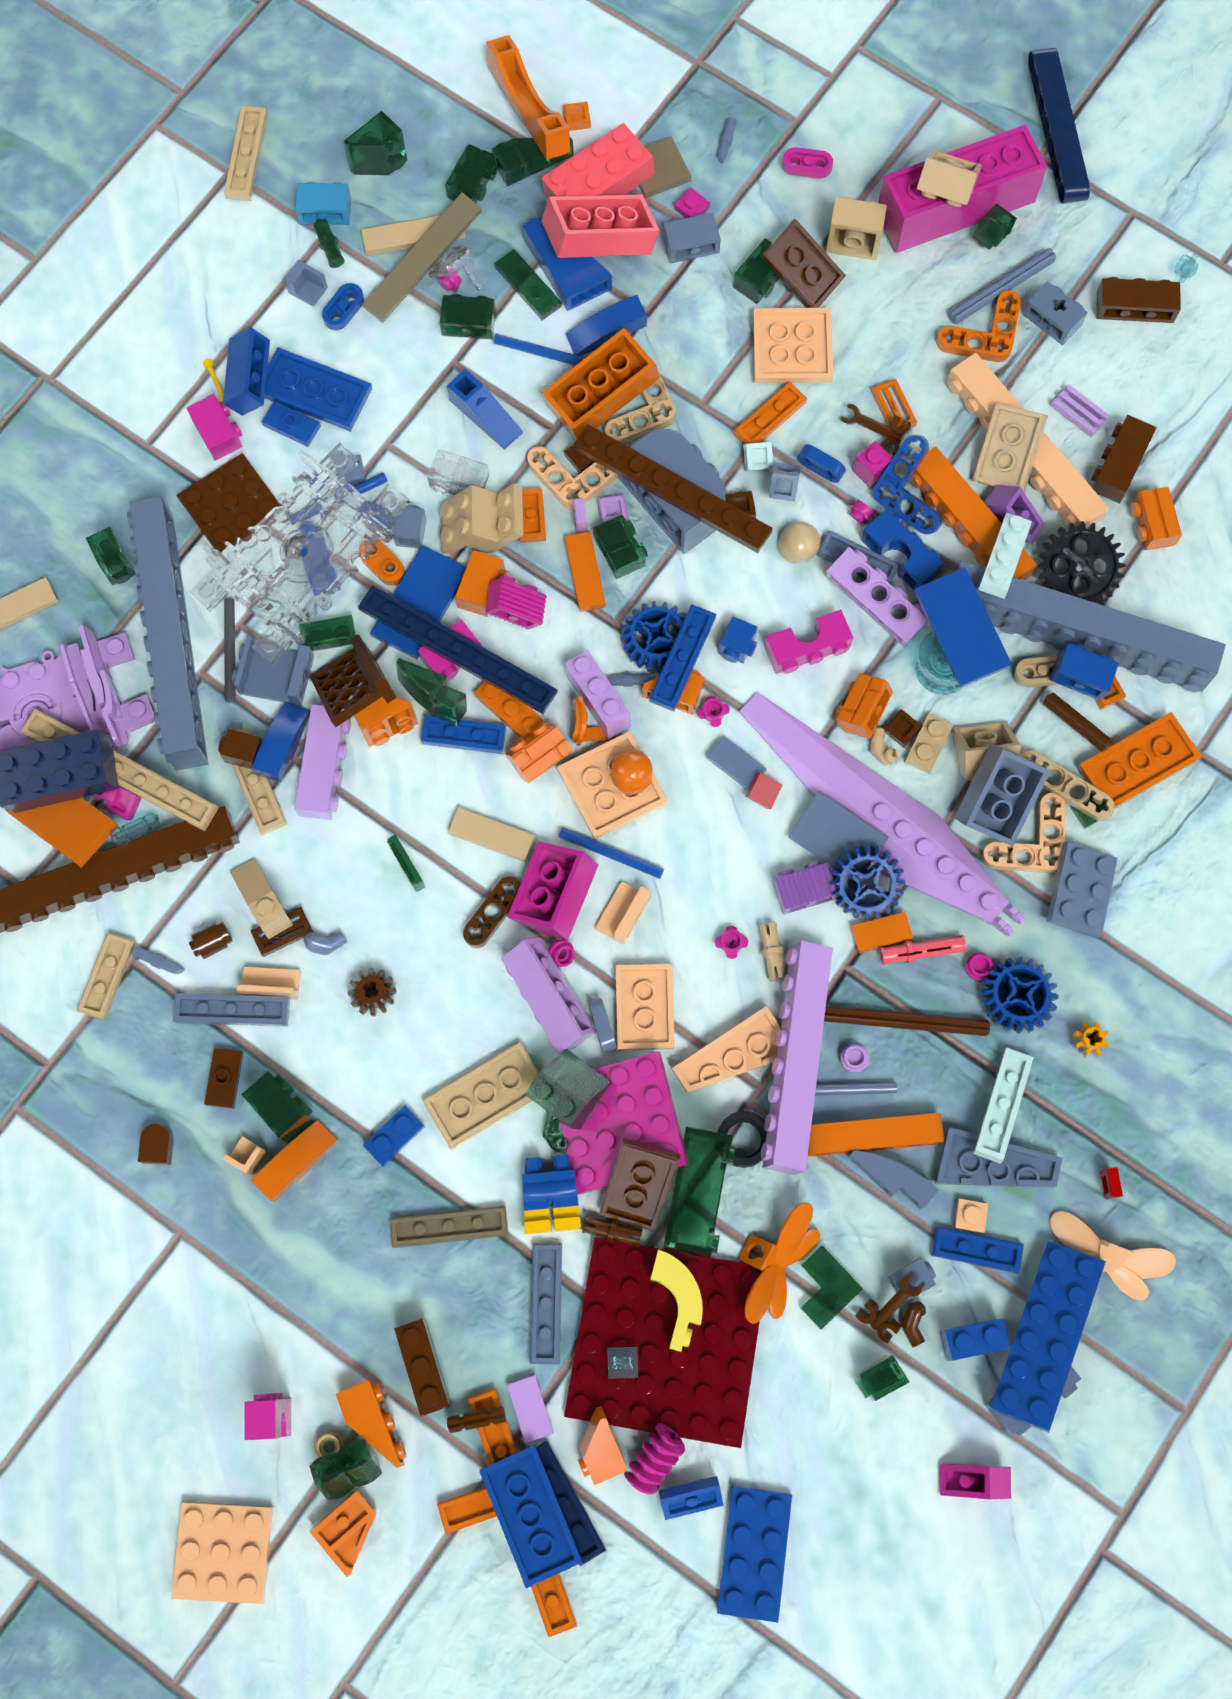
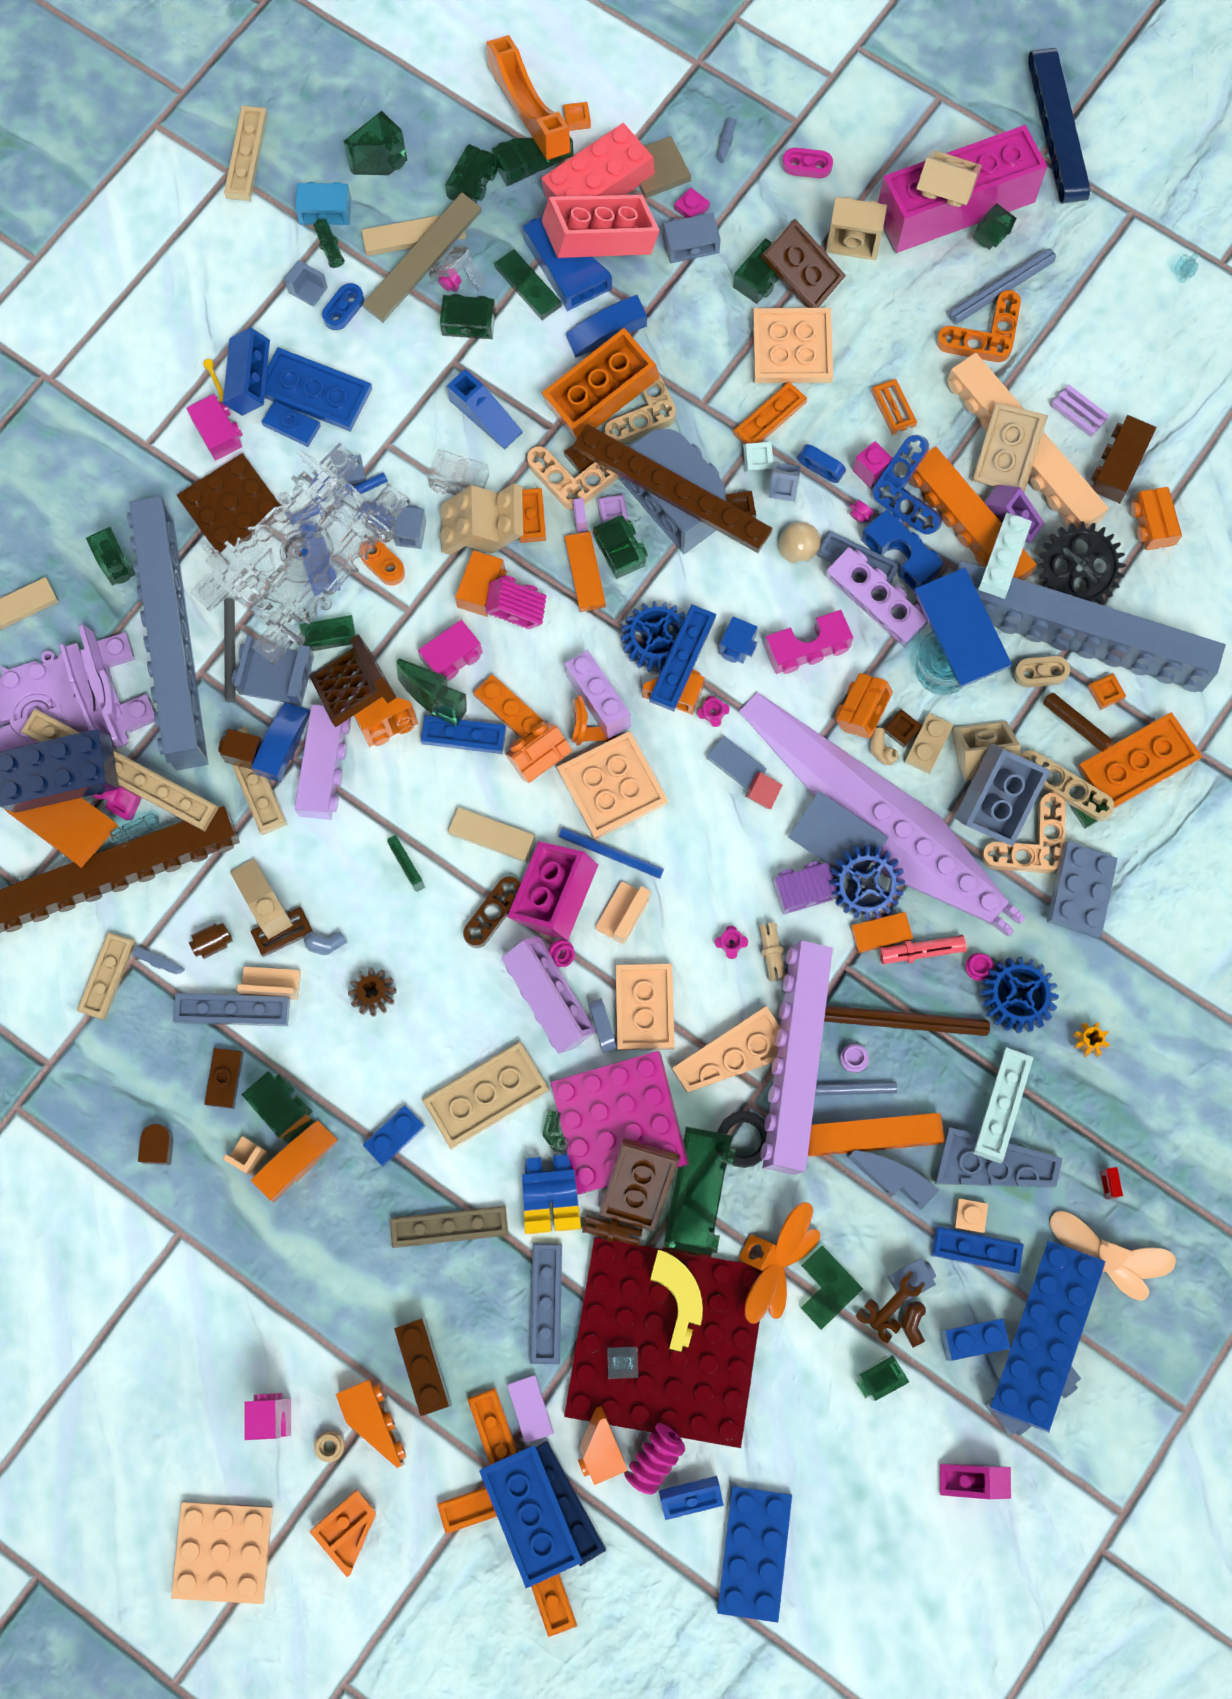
(341, 1471): clear green brick -> none
(427, 587): blue tile -> none
(458, 649): dark blue tile -> none
(476, 1419): reddish brown axle -> none
(537, 350): blue bar -> none
(568, 1089): slope -> none
(629, 679): sand blue piece -> none
(631, 771): orange hair -> none
(894, 436): reddish brown bar -> none
(1055, 313): sand blue brick -> none
(1084, 671): blue brick -> none
(1138, 300): reddish brown brick -> none

